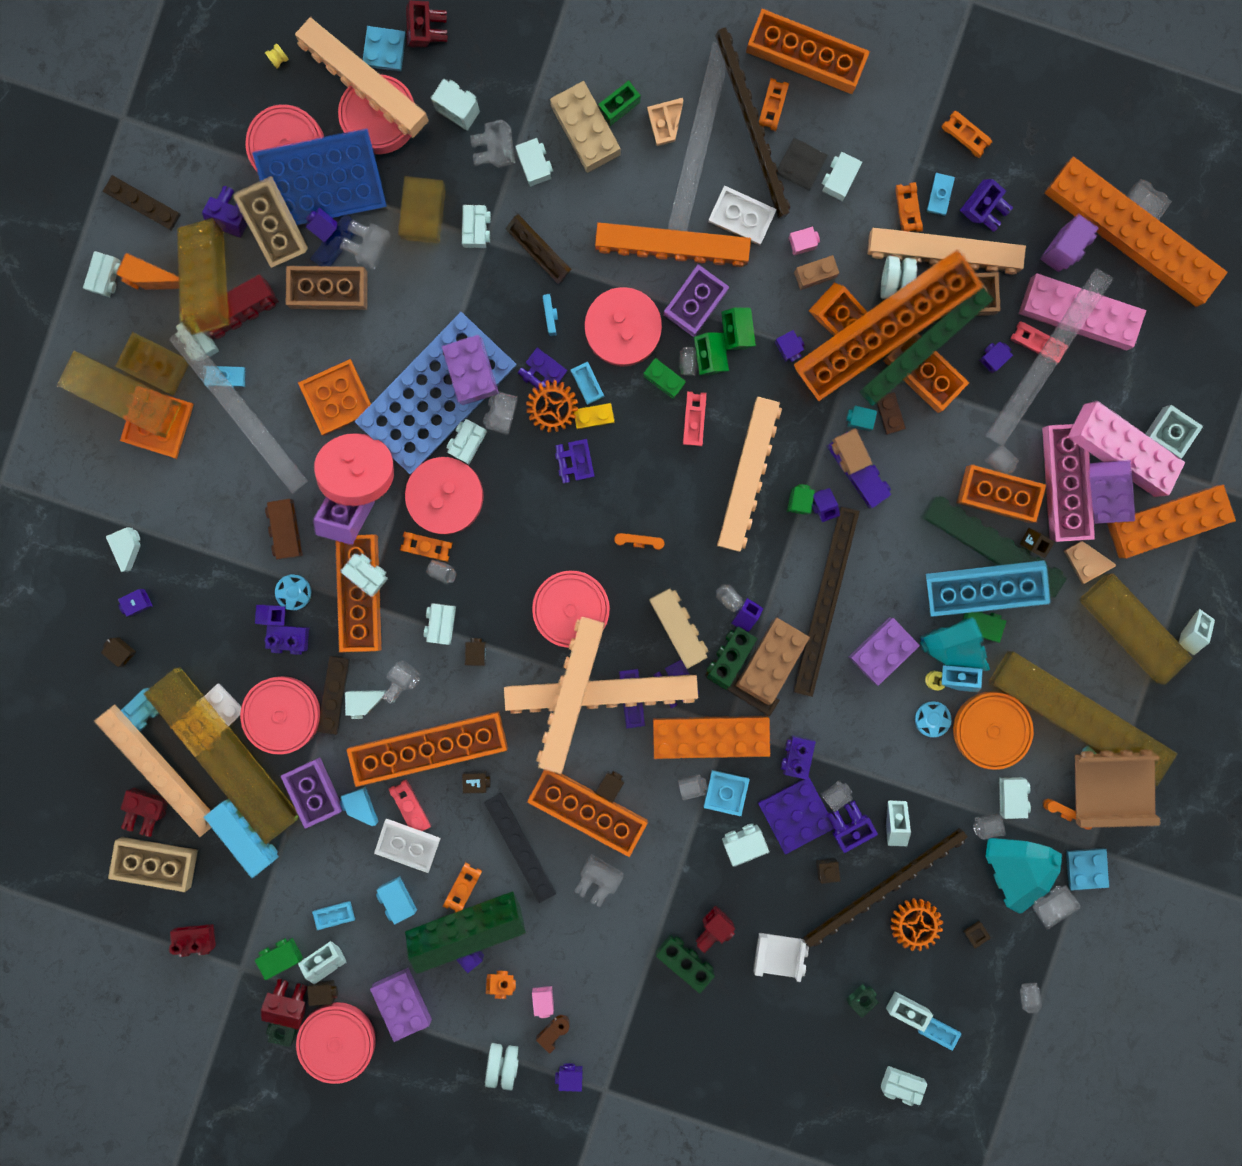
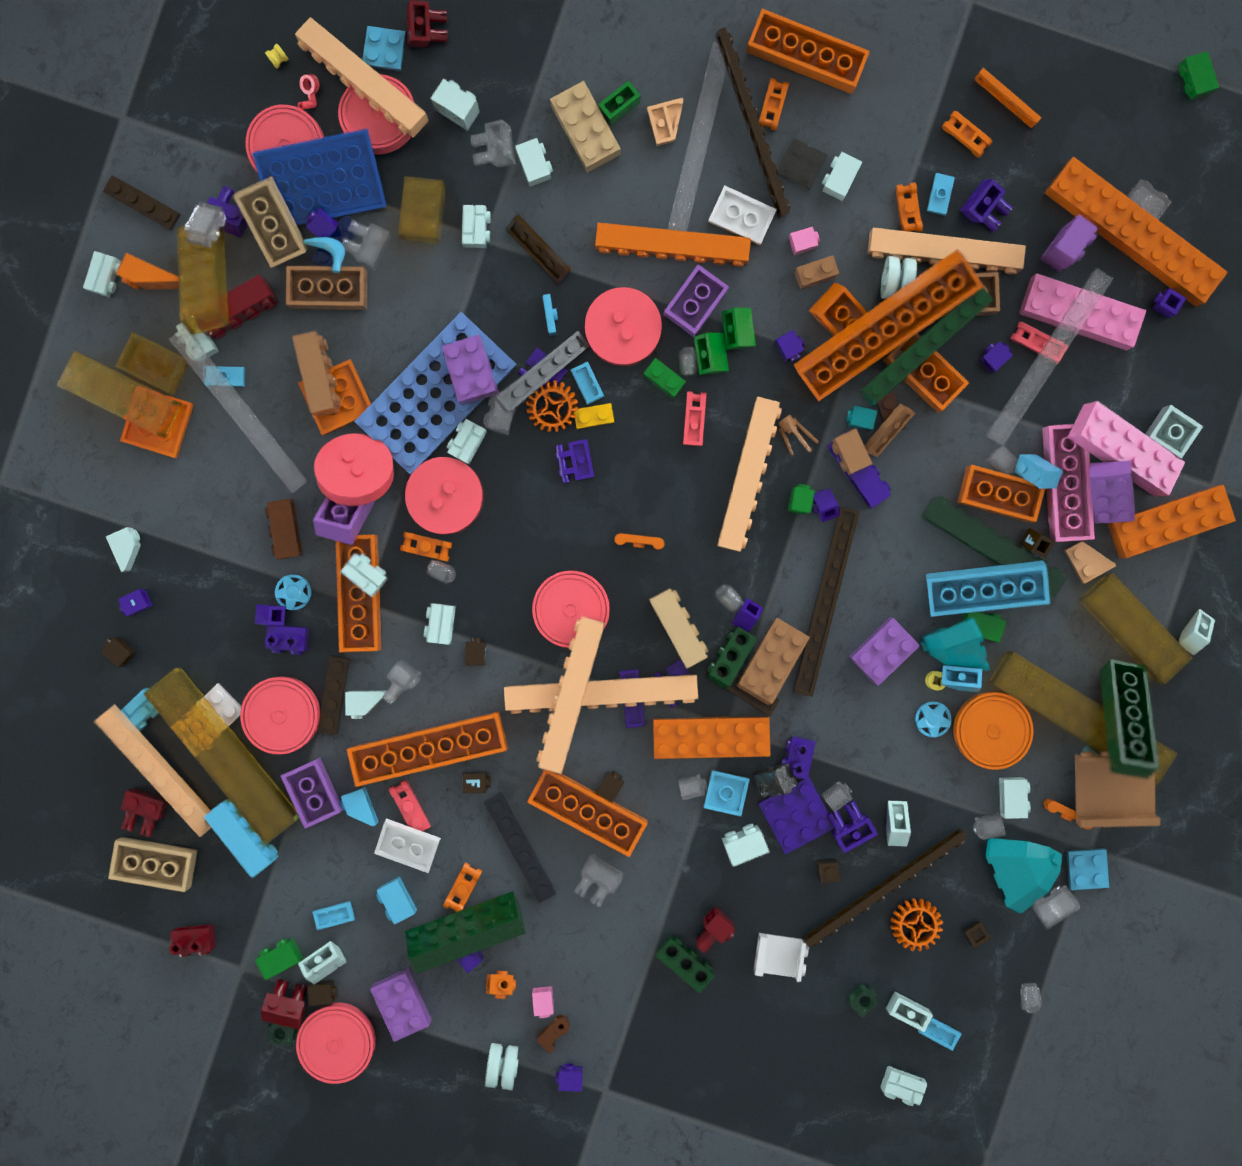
(204, 224): none -> clear brick
(309, 85): none -> coral plate
(316, 374): none -> medium nougat brick
(333, 246): none -> medium azure piece
(542, 372): none -> plate
(775, 781): none -> clear smoke brick
(790, 426): none -> medium nougat plant
(888, 430): none -> medium nougat plate
(1007, 98): none -> orange tile
(1038, 471): none -> medium azure brick
(1128, 719): none -> dark green brick
(1168, 303): none -> dark purple brick
(1198, 75): none -> green brick

